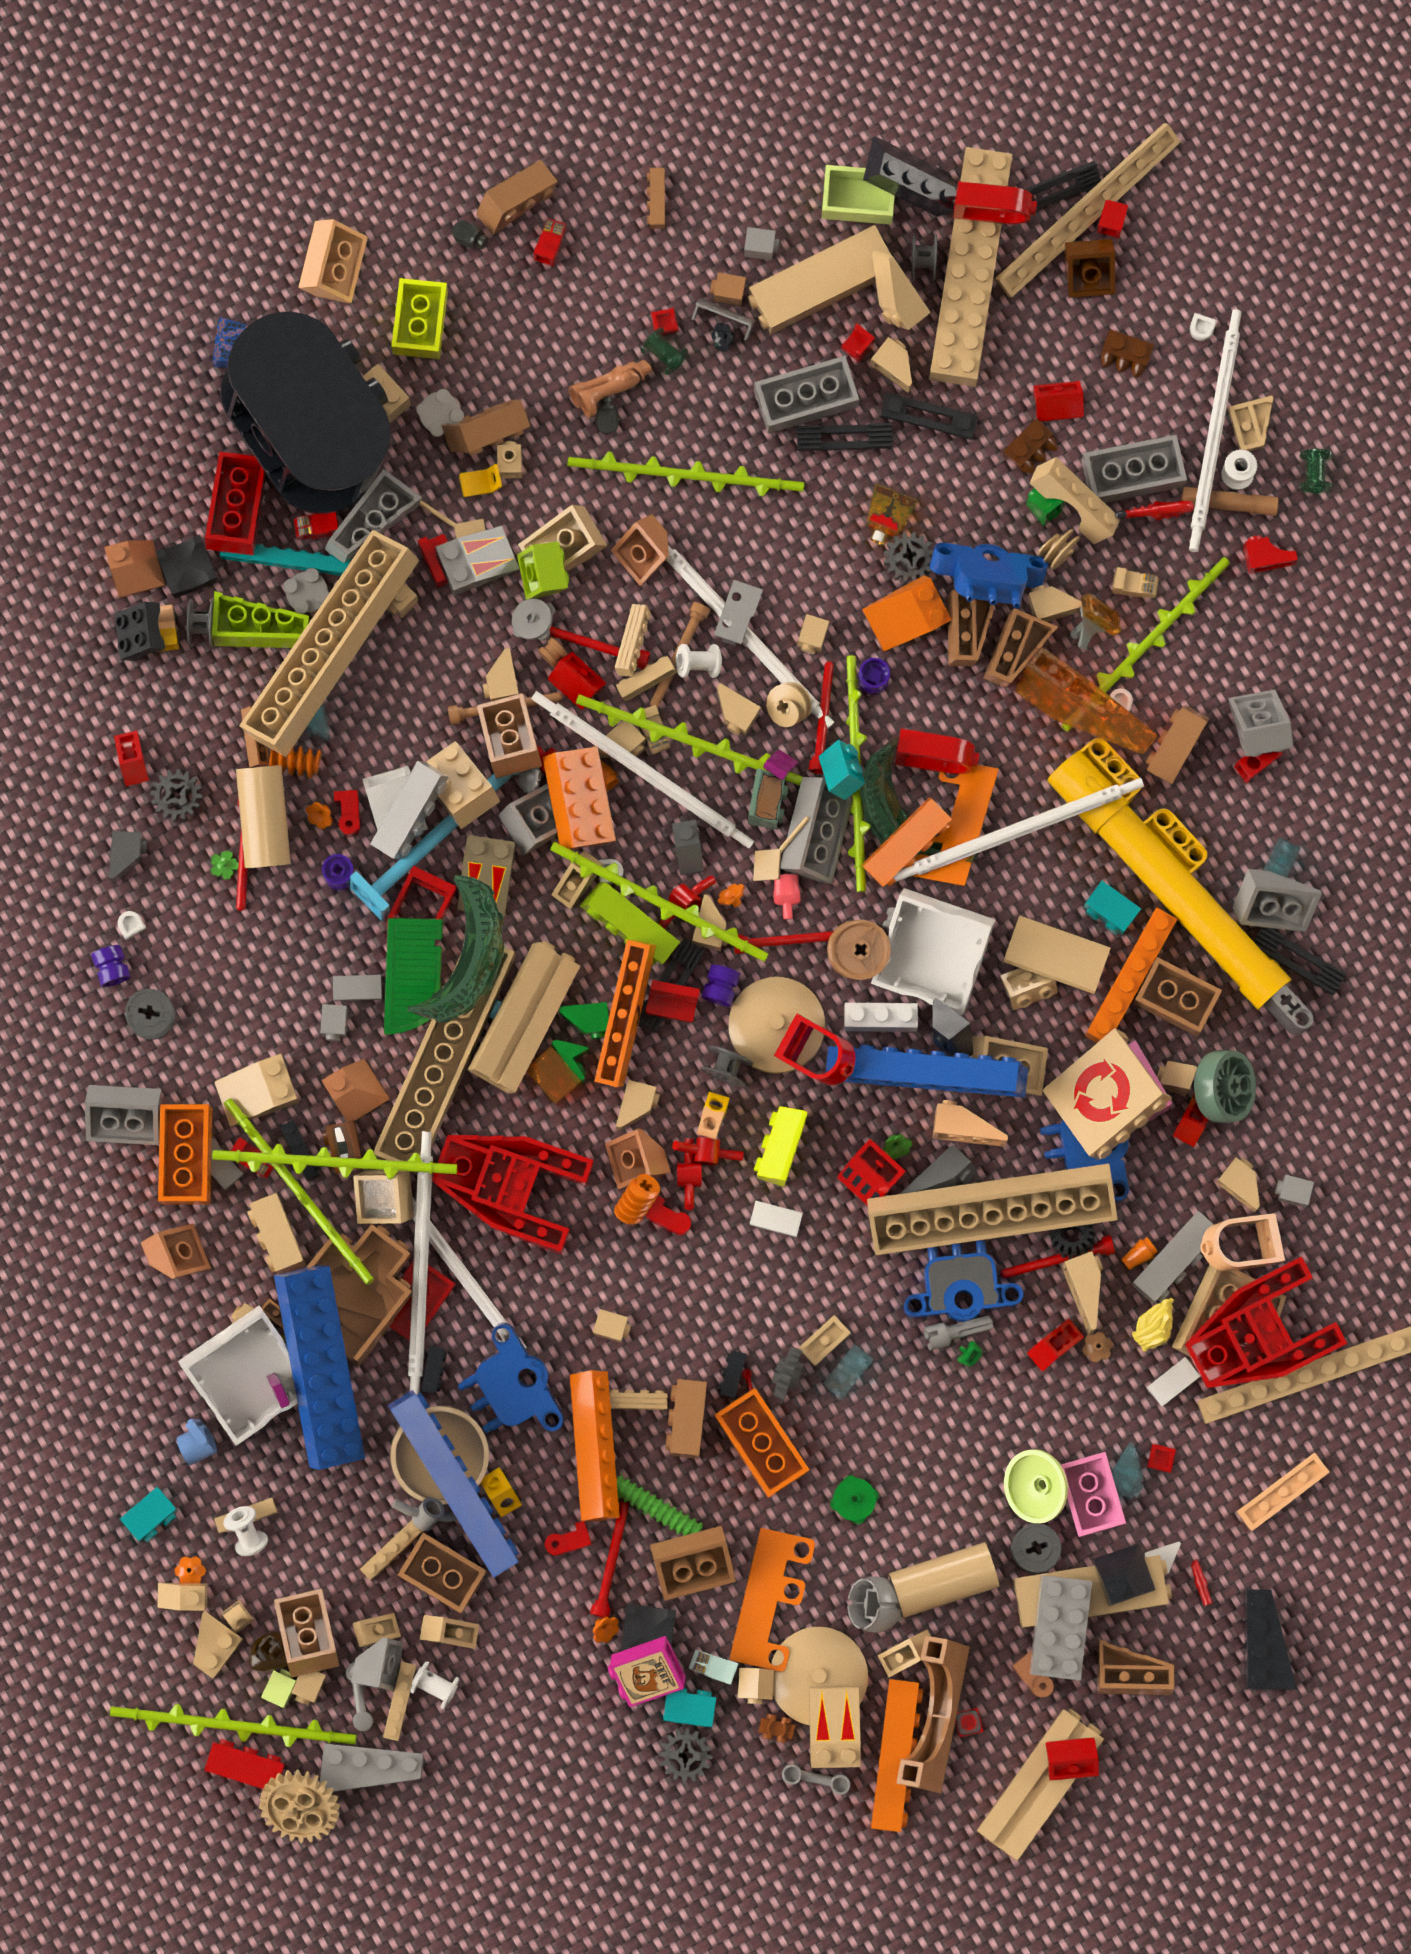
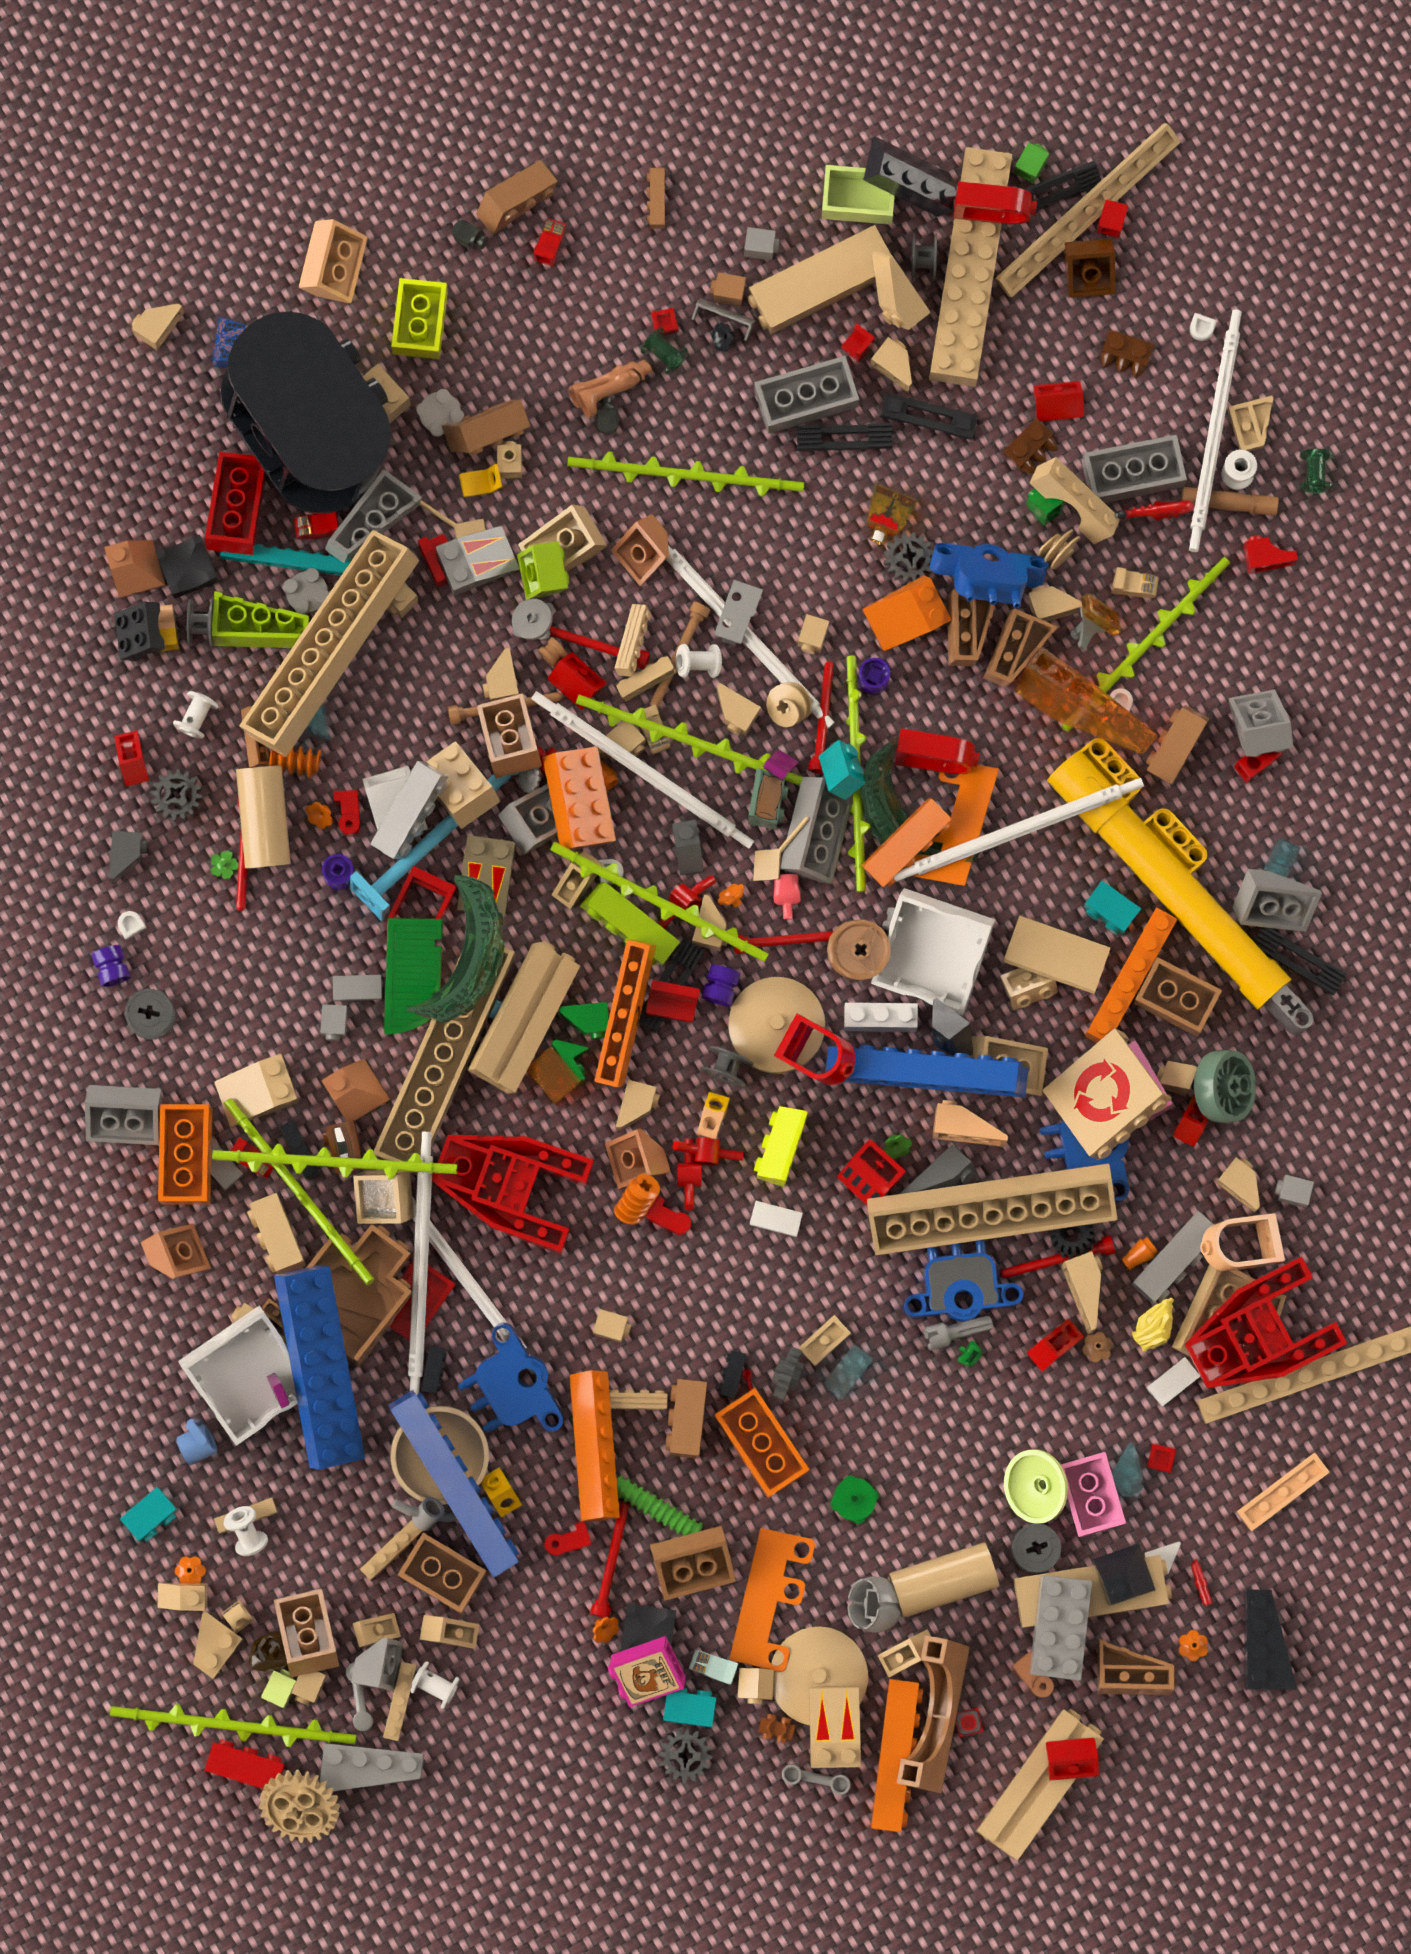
(156, 324): none -> tan slope
(195, 714): none -> white hose
(1031, 162): none -> bright green brick
(1186, 1645): none -> orange plant

